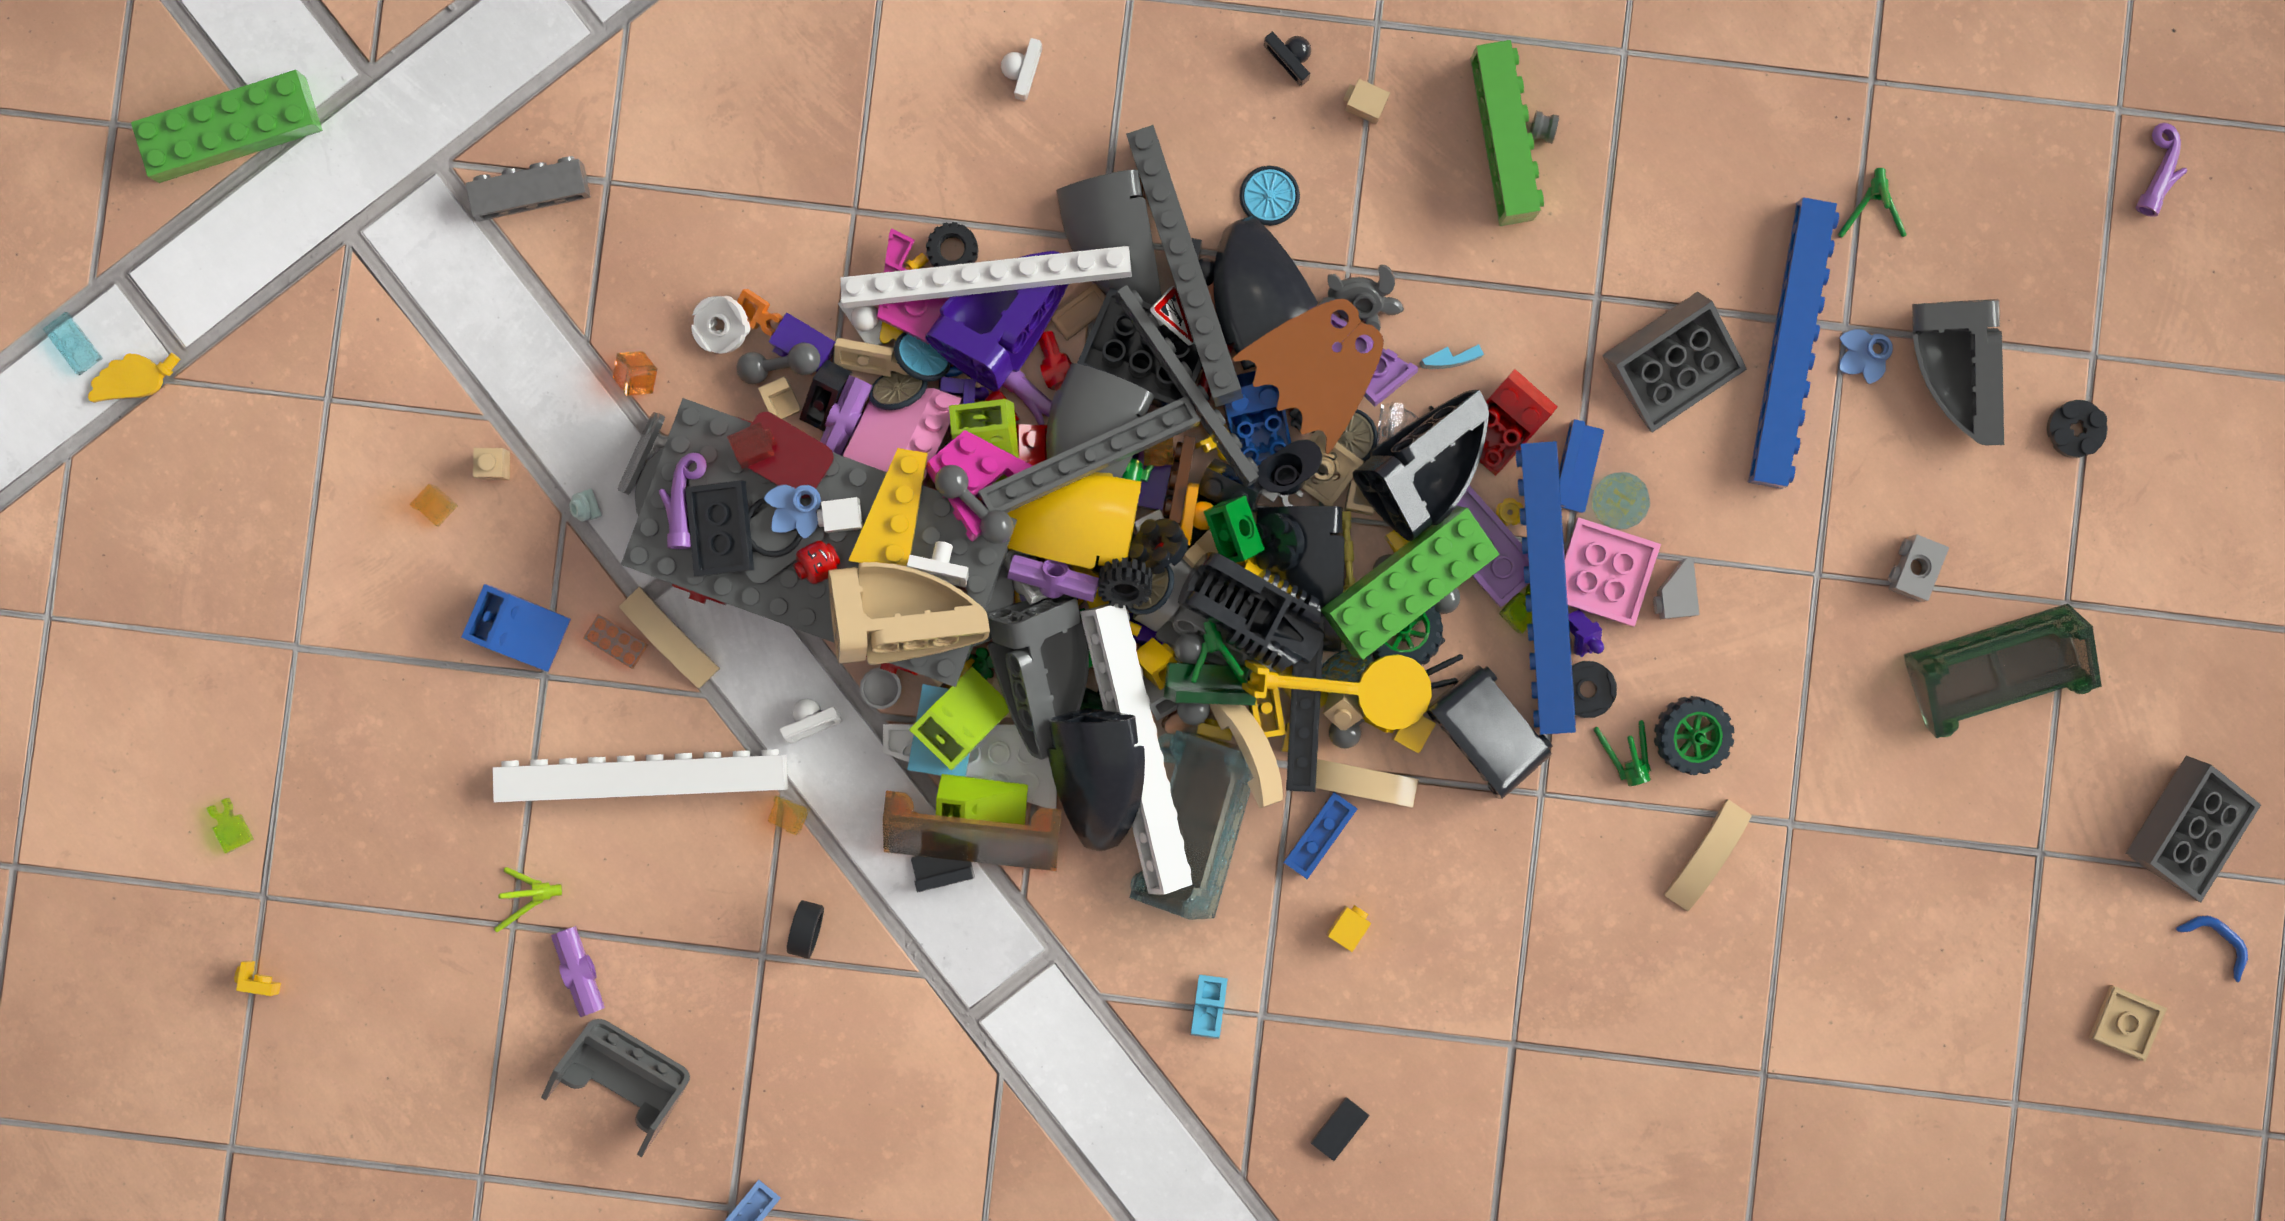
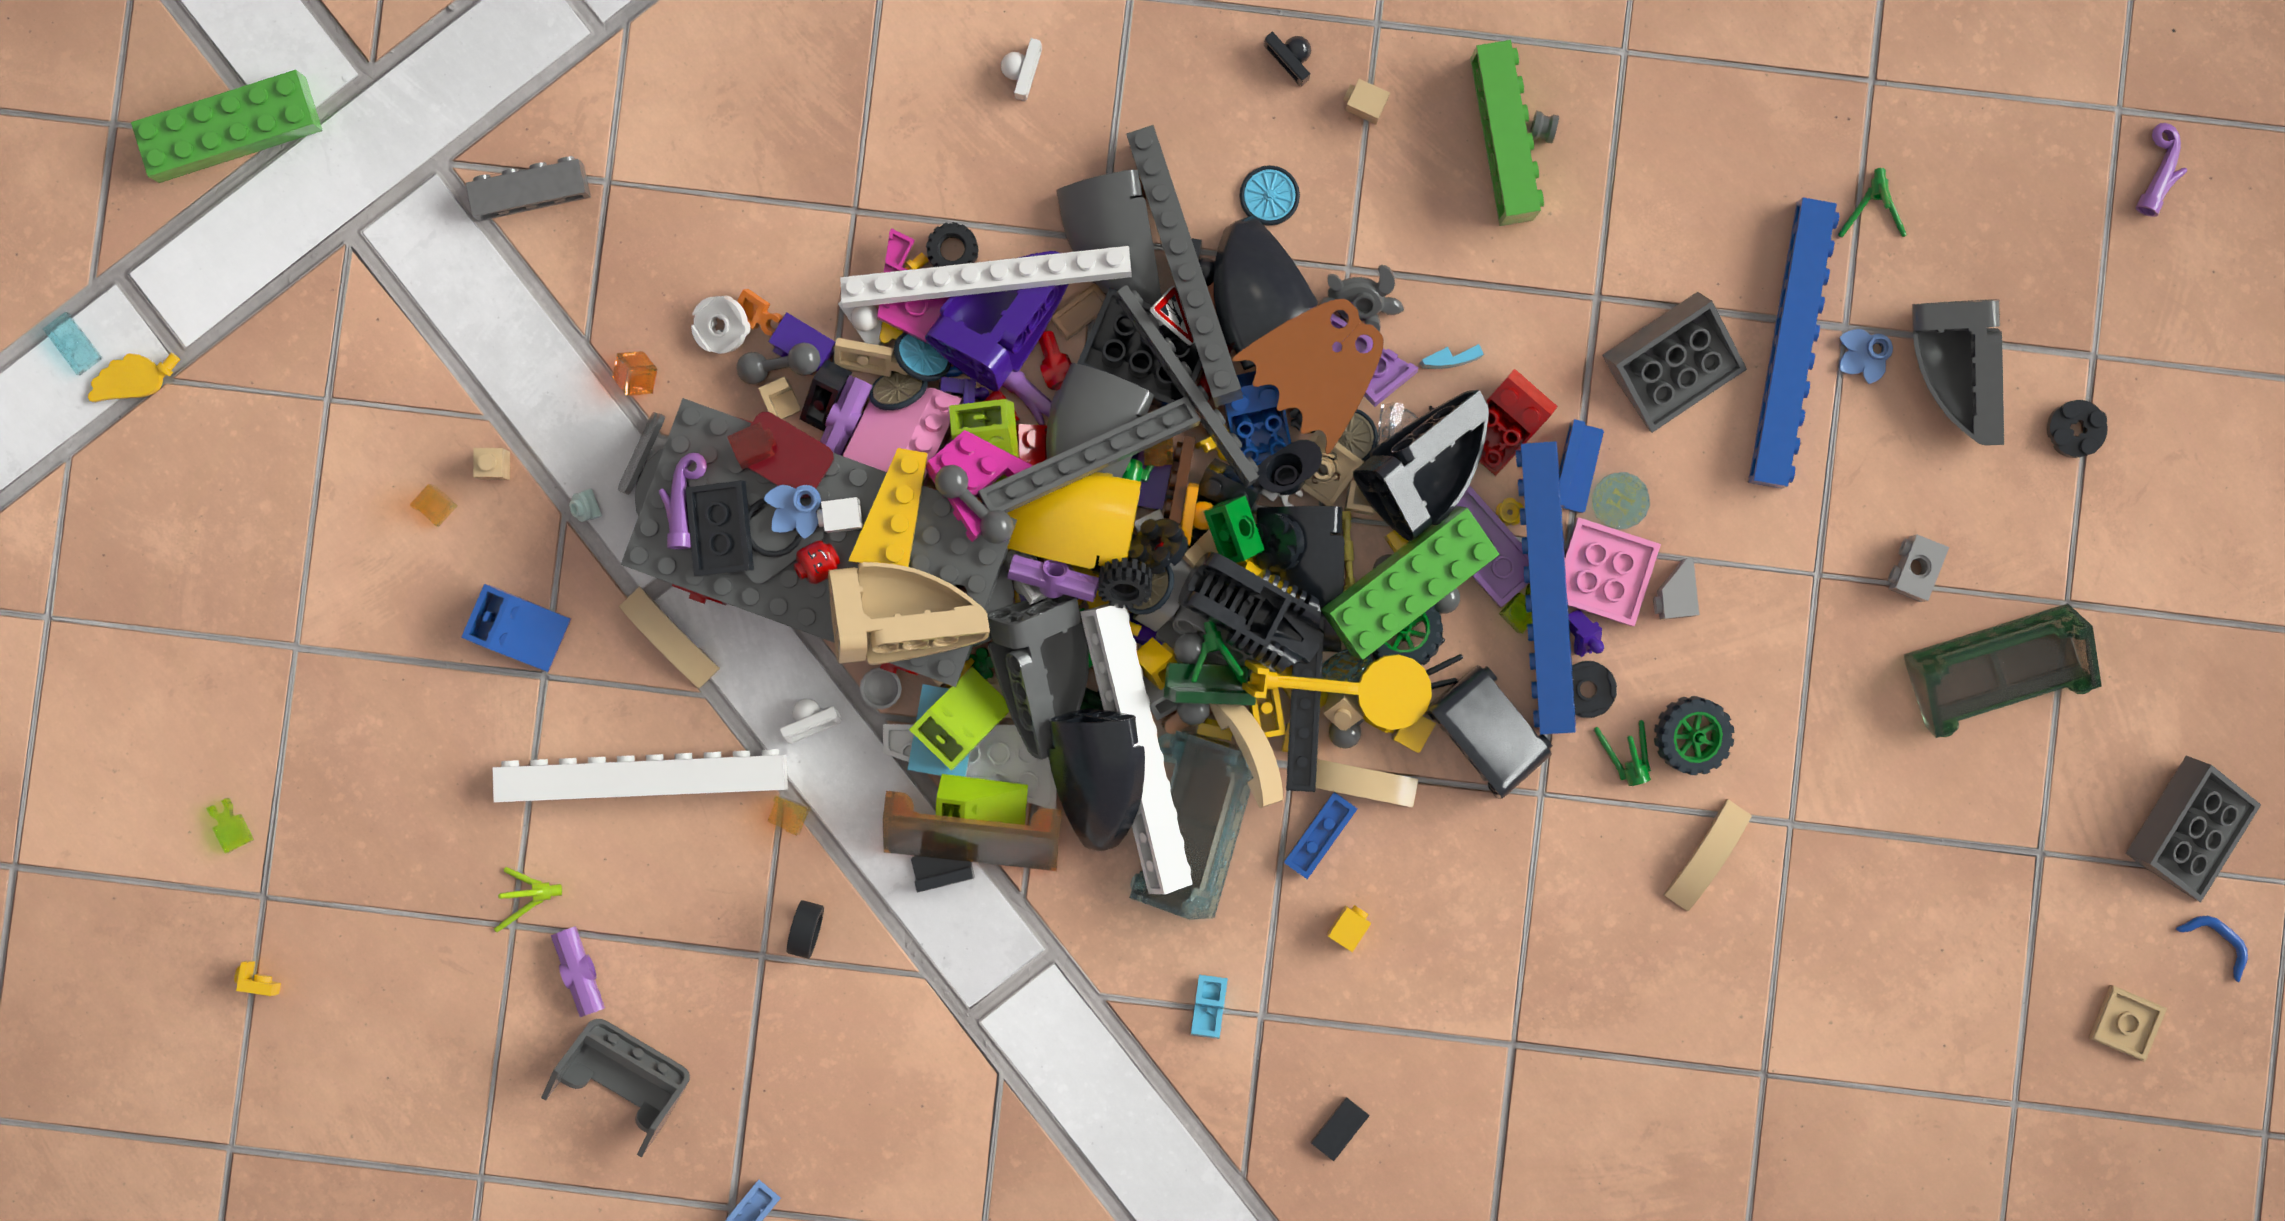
(615, 641): clear orange tile -> none
(940, 566): white tile -> none

